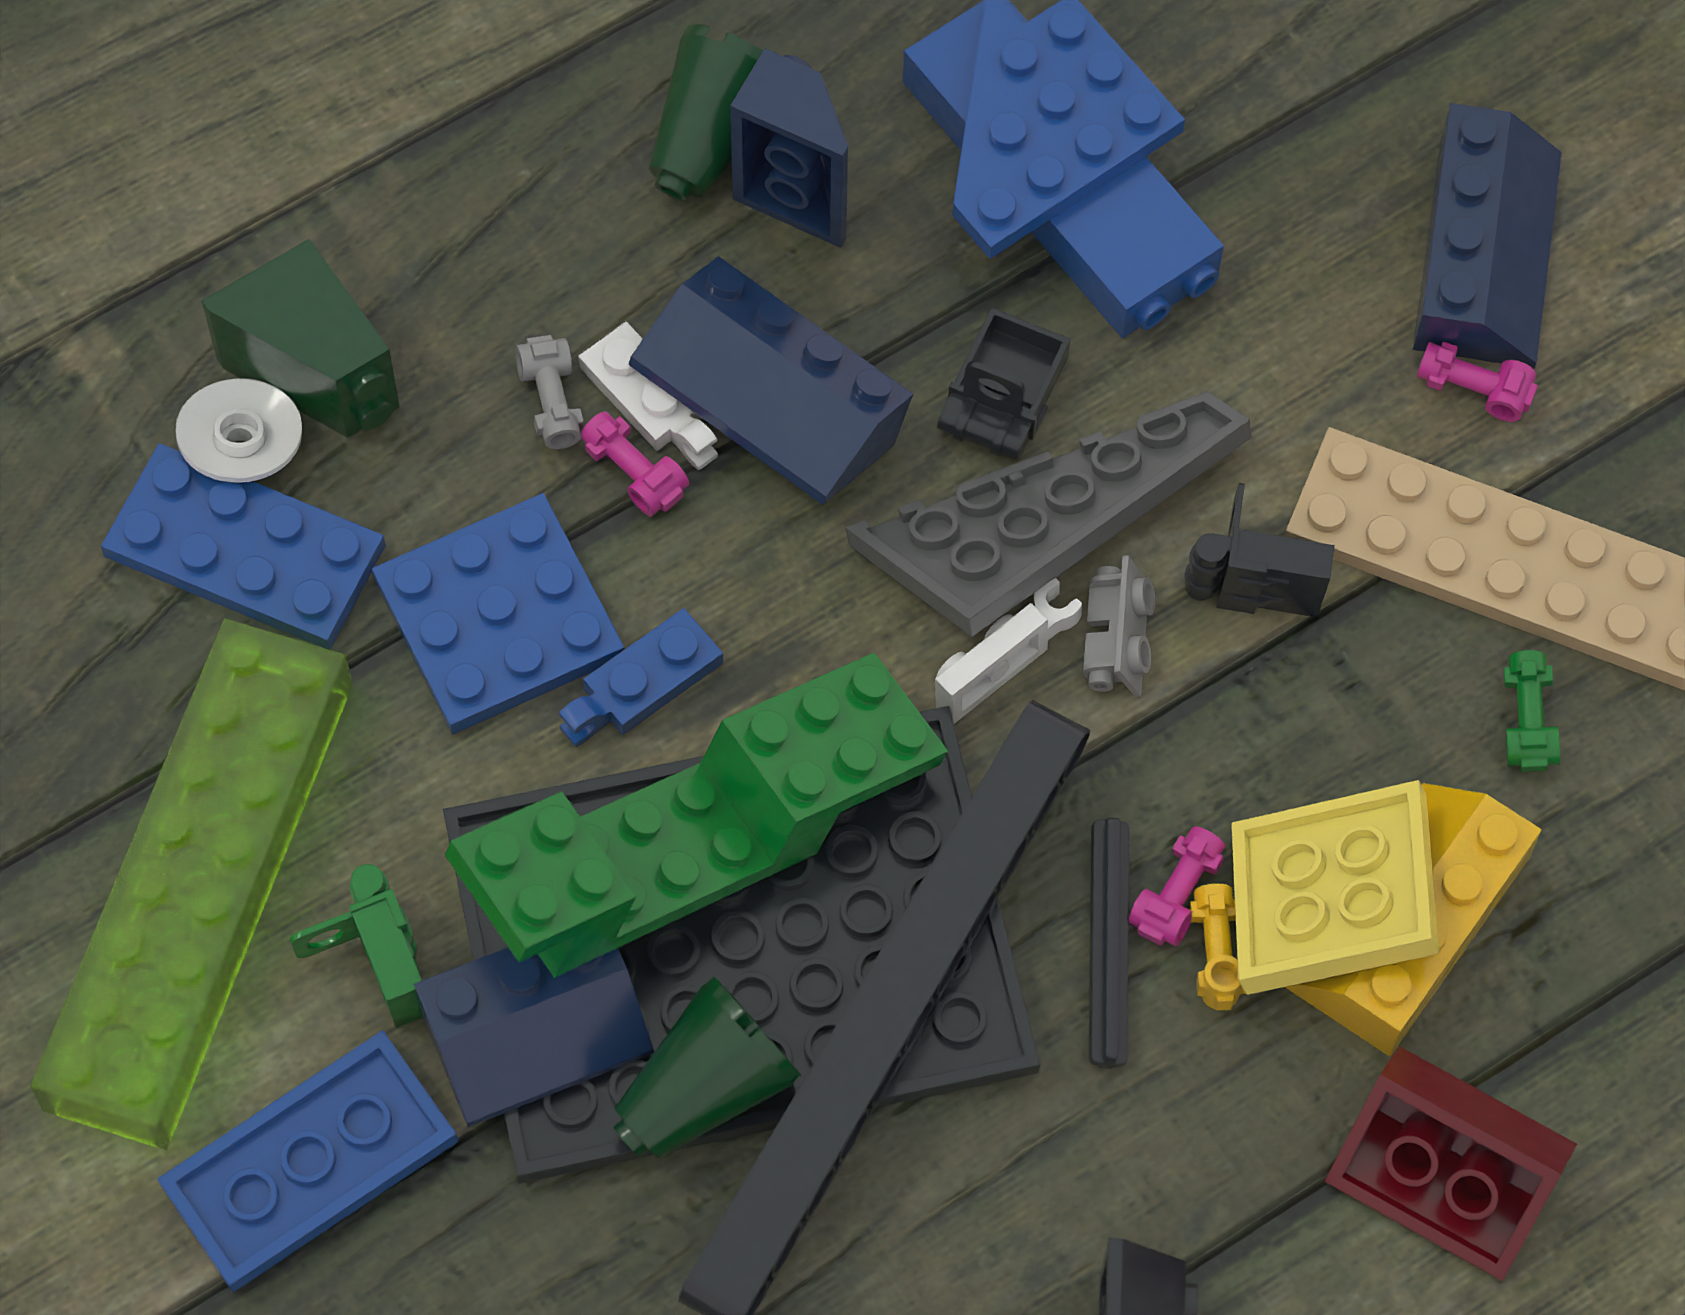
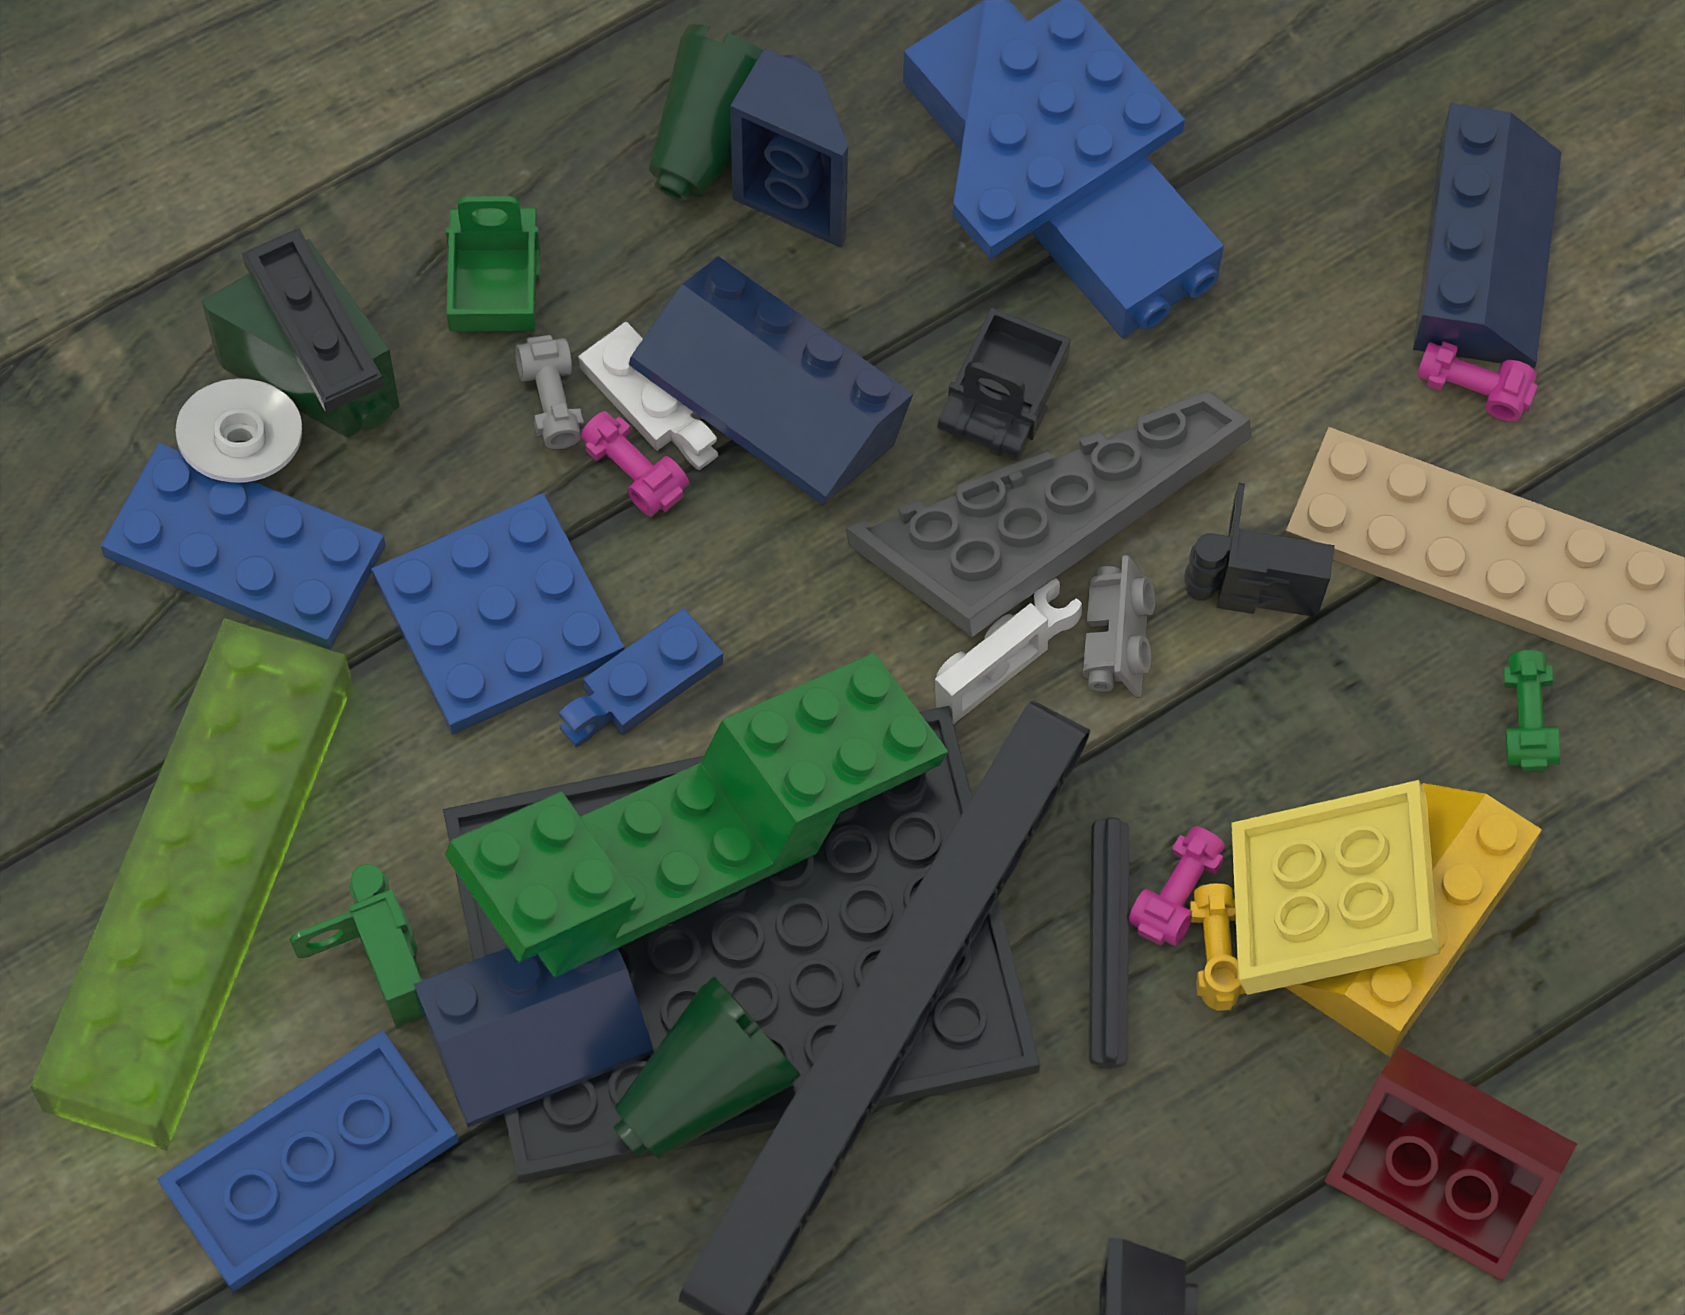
(312, 320): none -> black tile
(492, 265): none -> green piece

